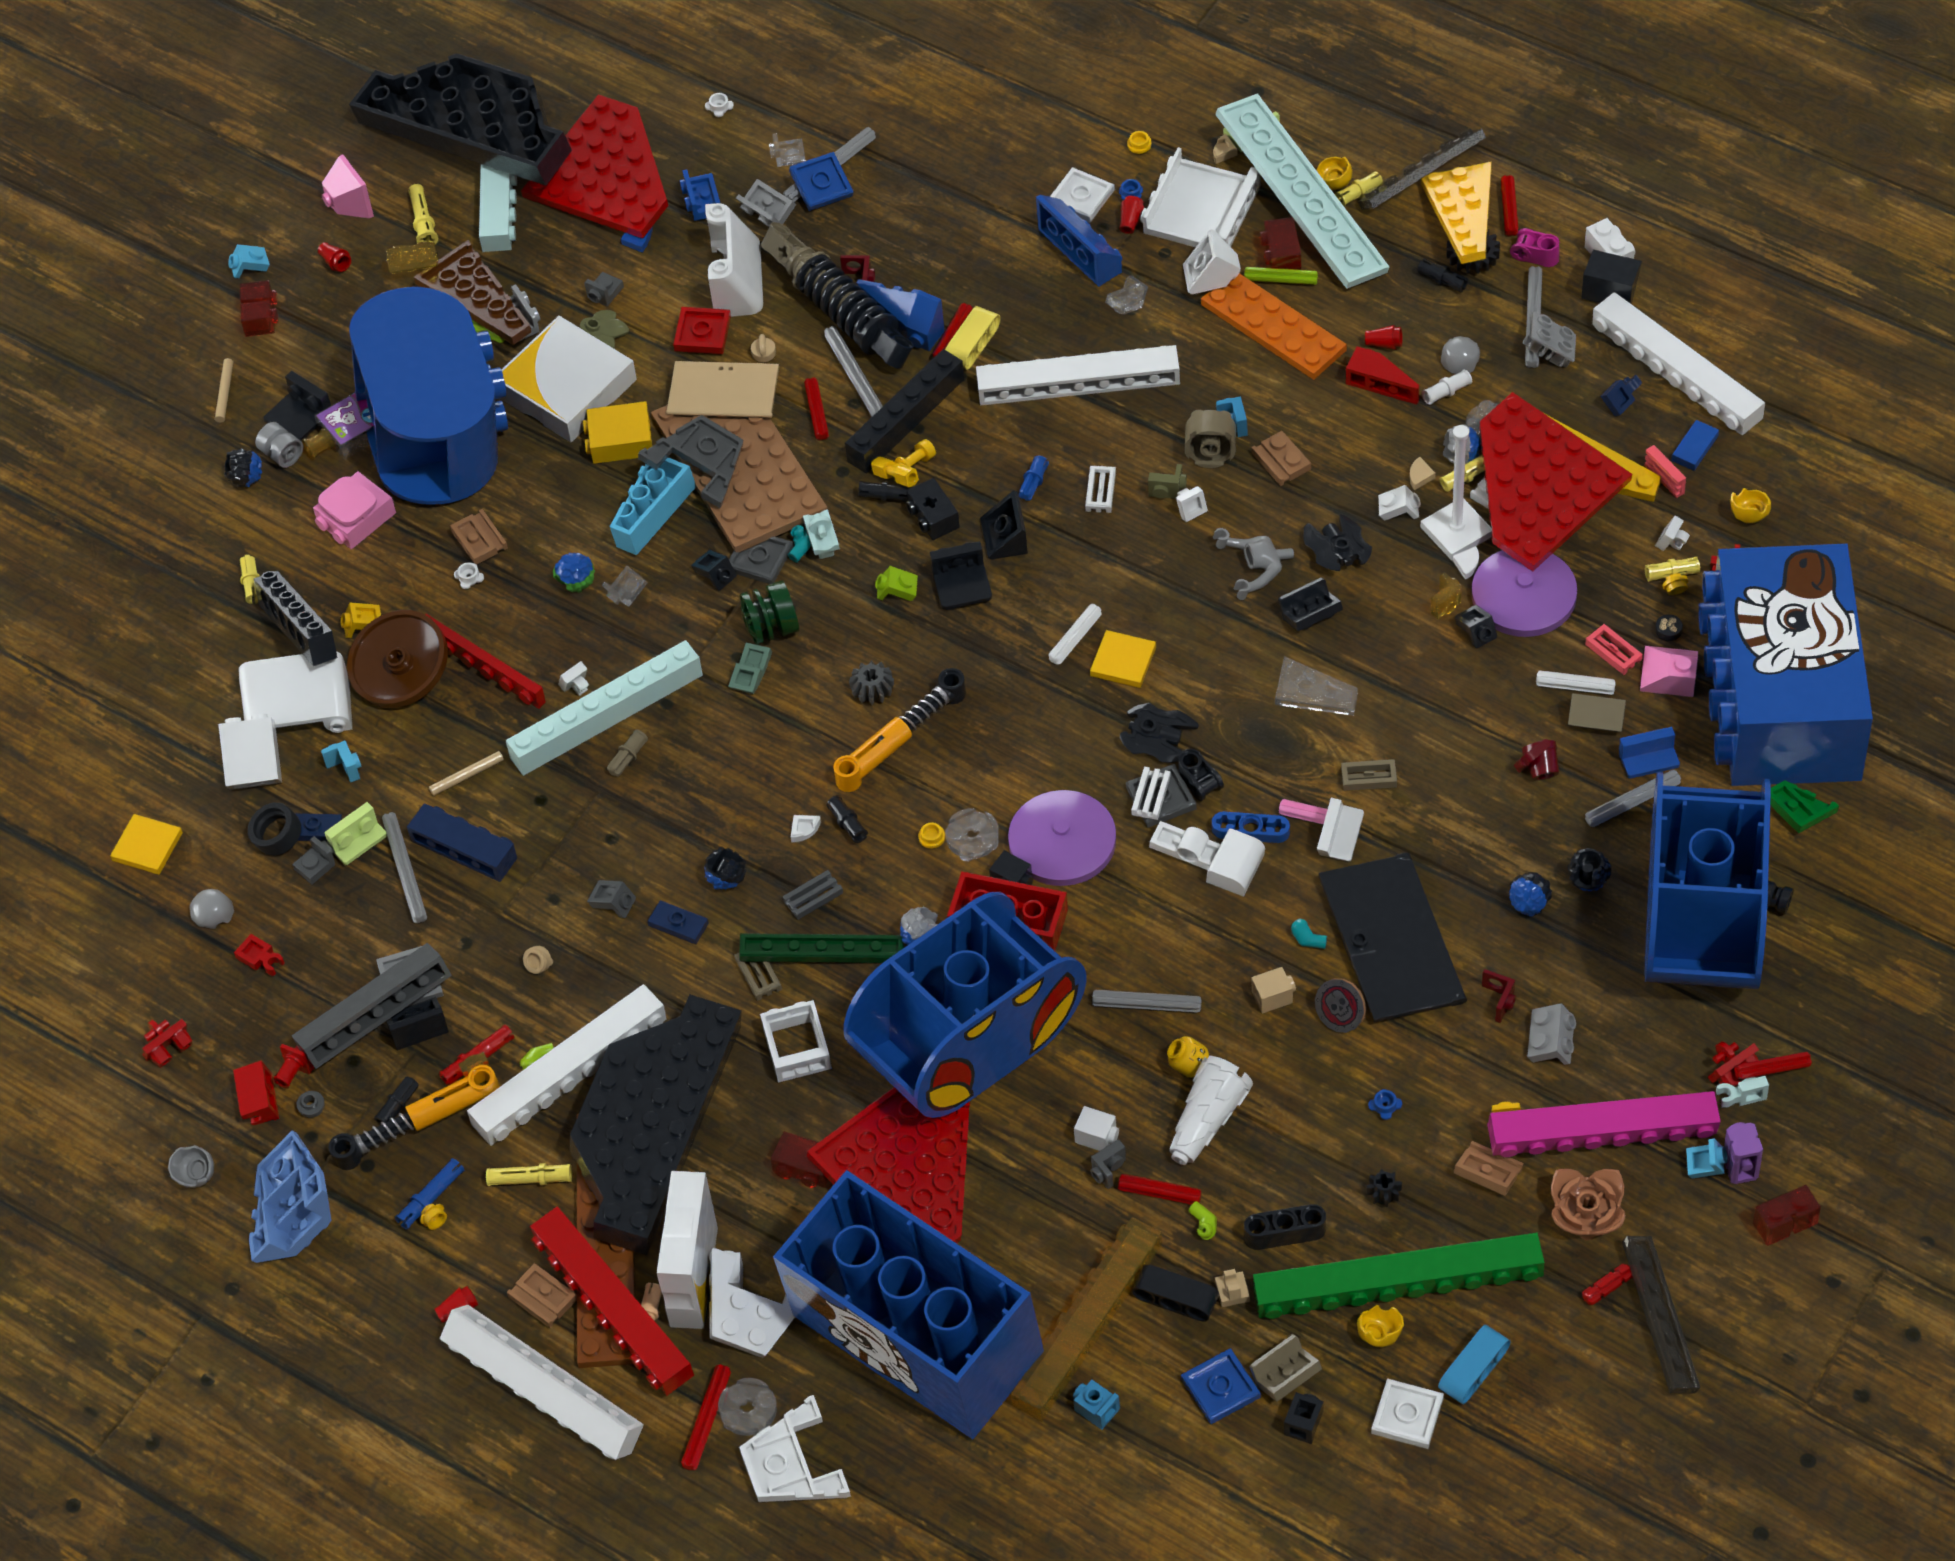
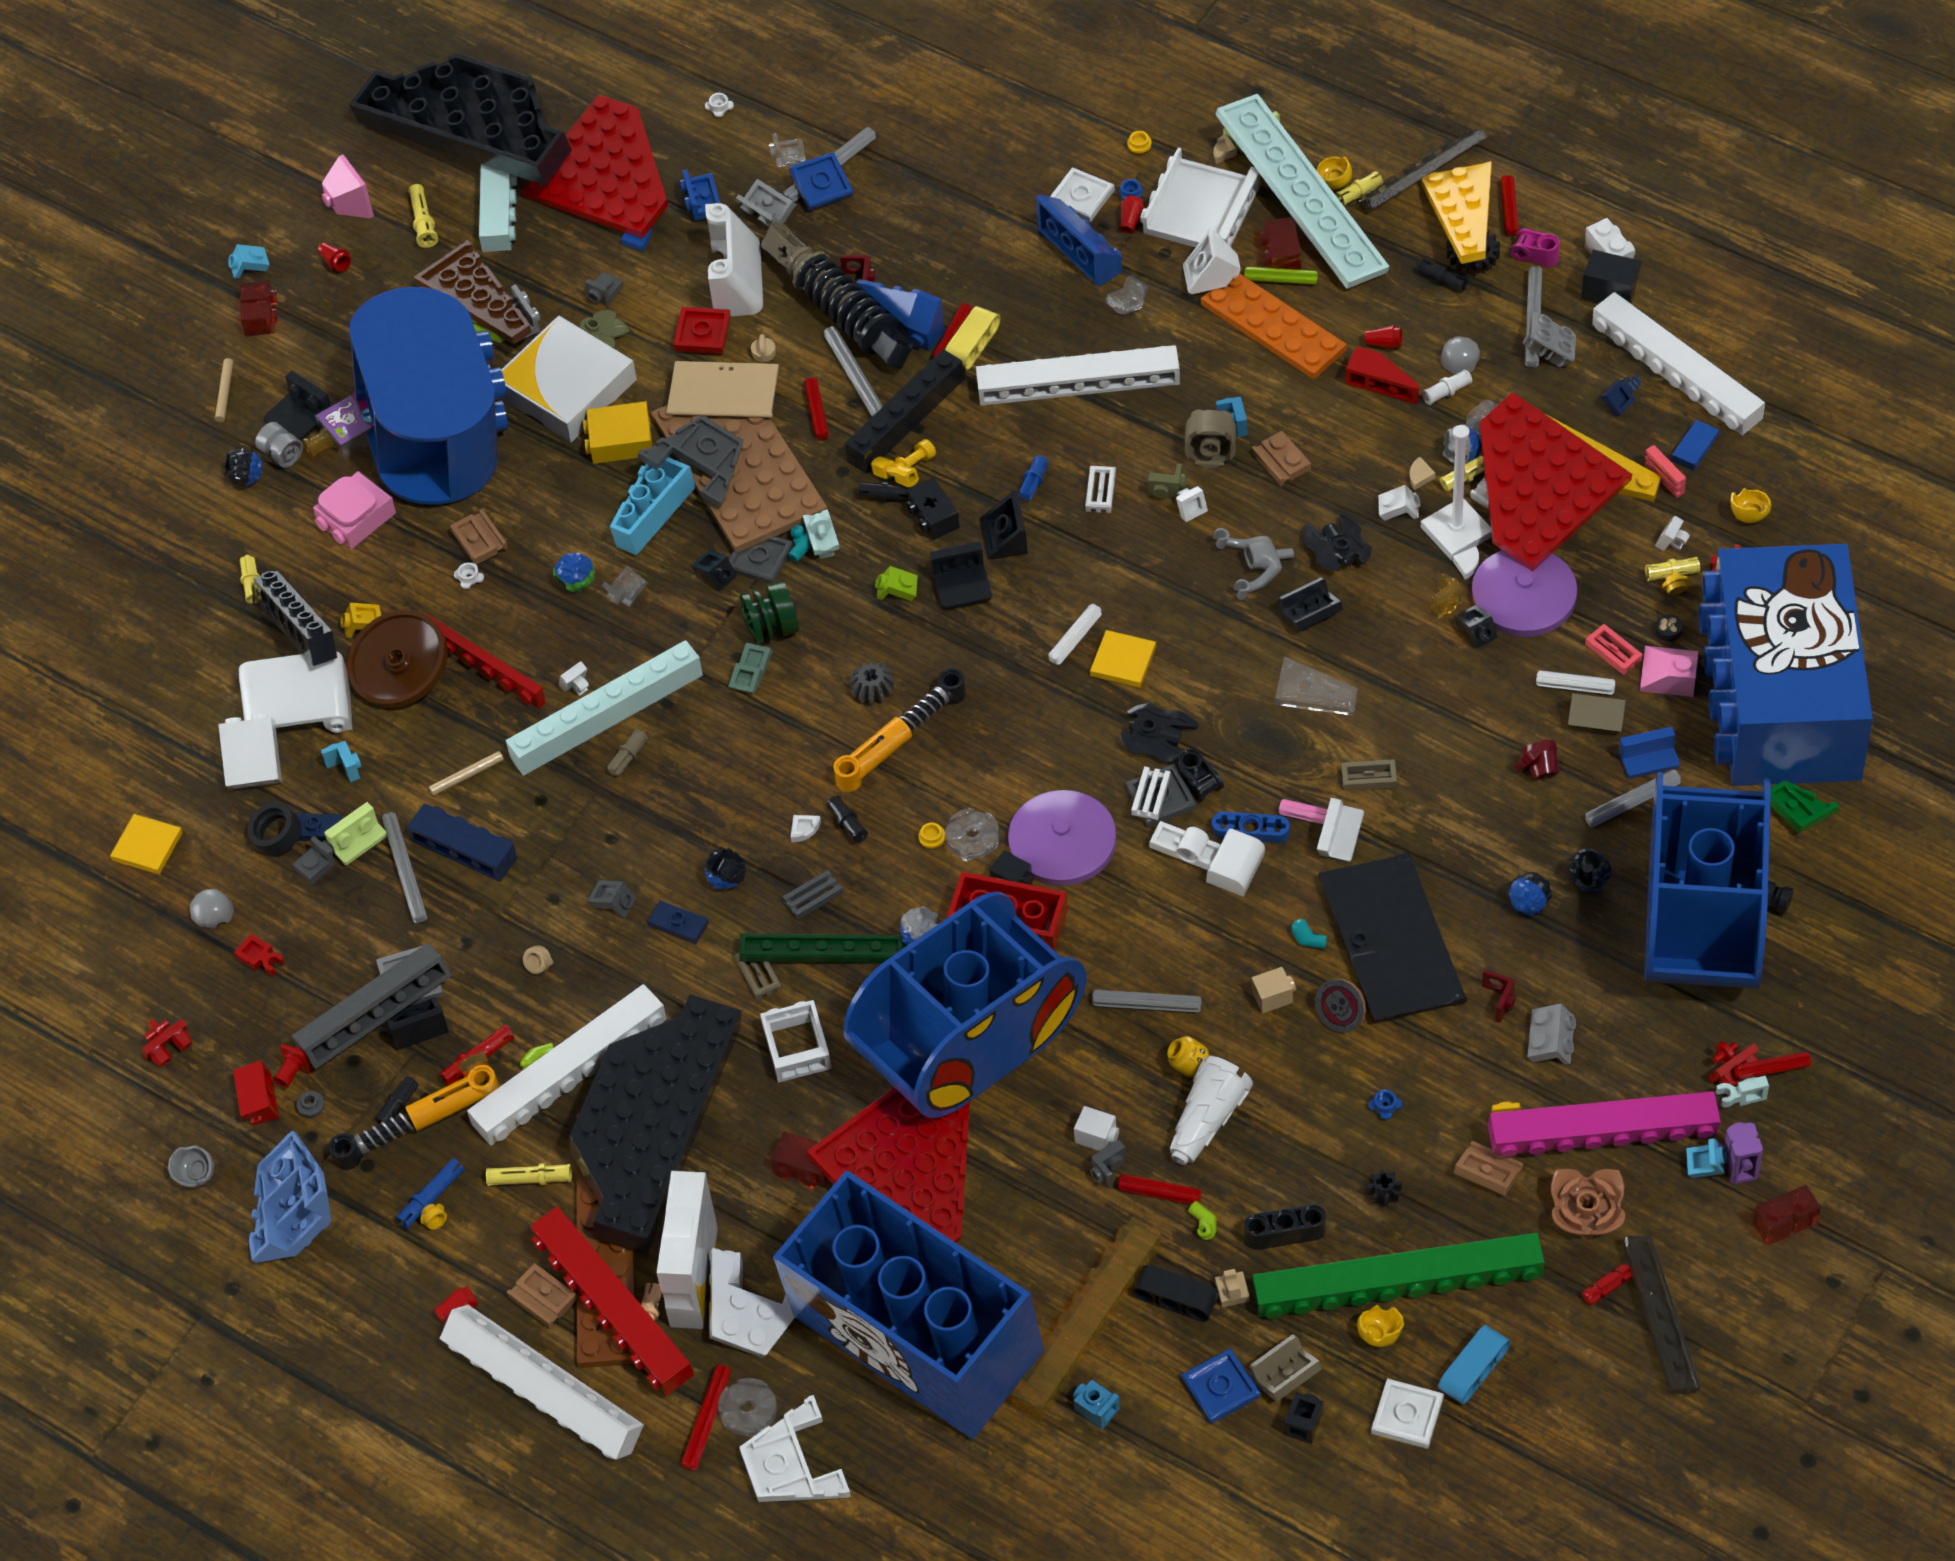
(412, 257): clear yellow bracket -> none

